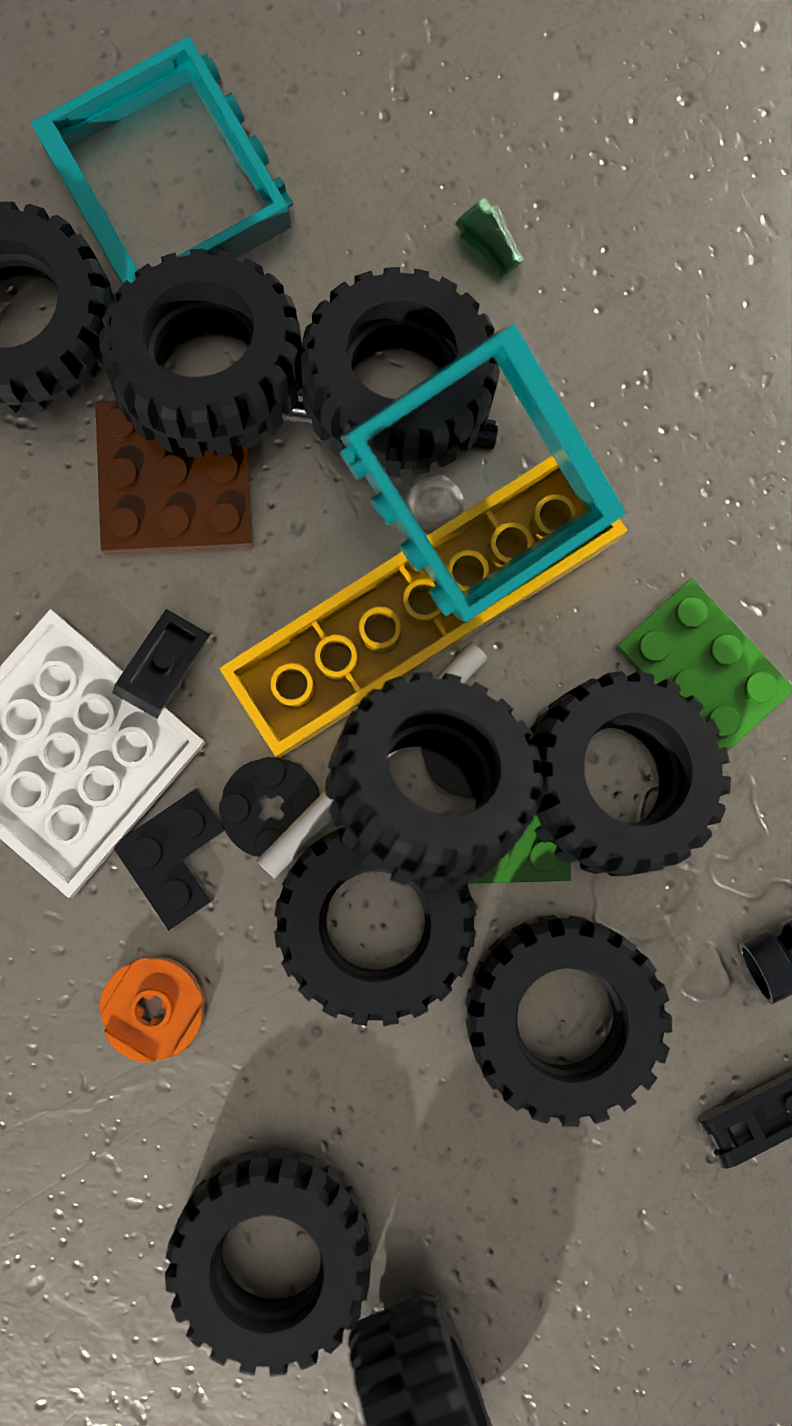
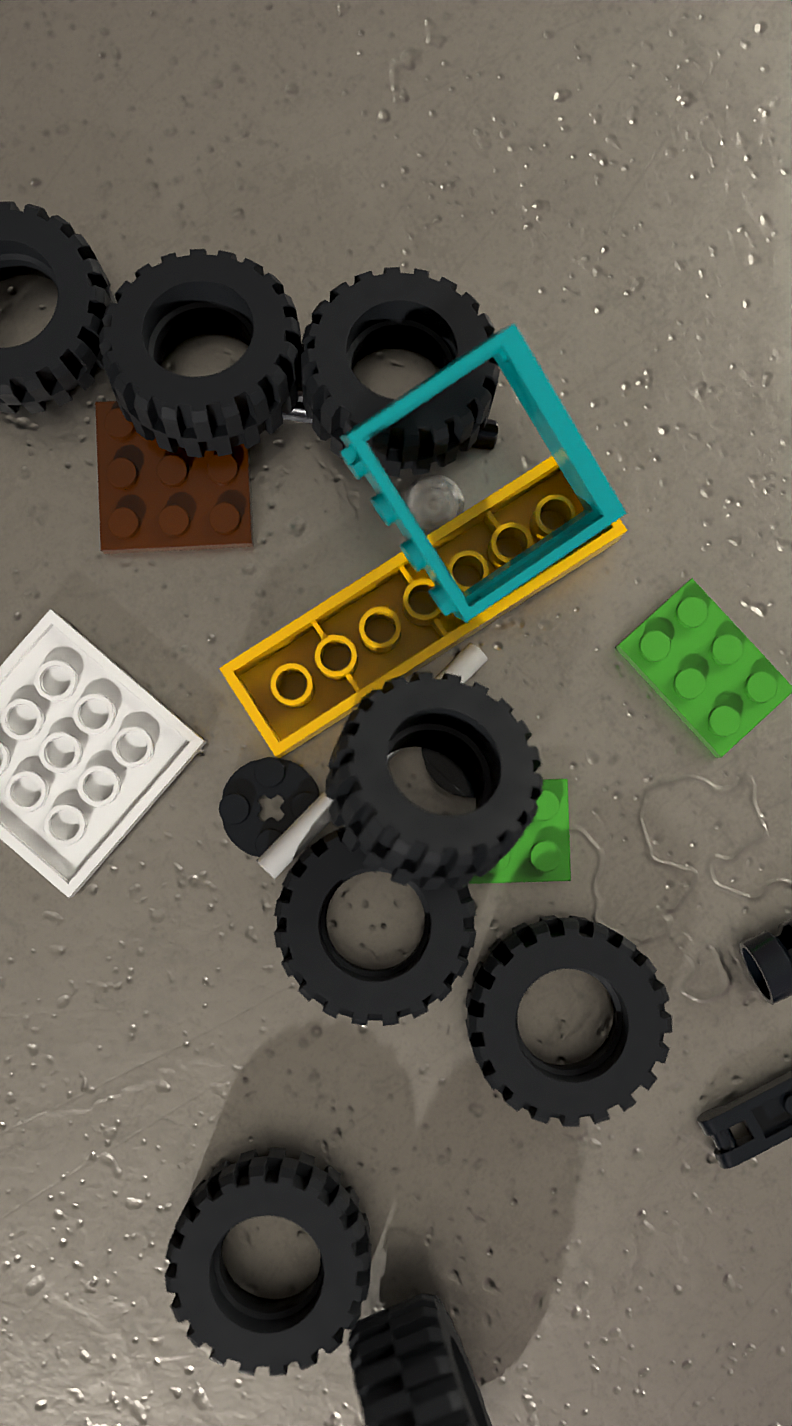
(123, 1014): orange plate -> none
(135, 90): teal window -> none
(158, 855): black plate -> none
(161, 663): black plate -> none
(489, 237): clear green cone -> none
(686, 764): black tyre -> none

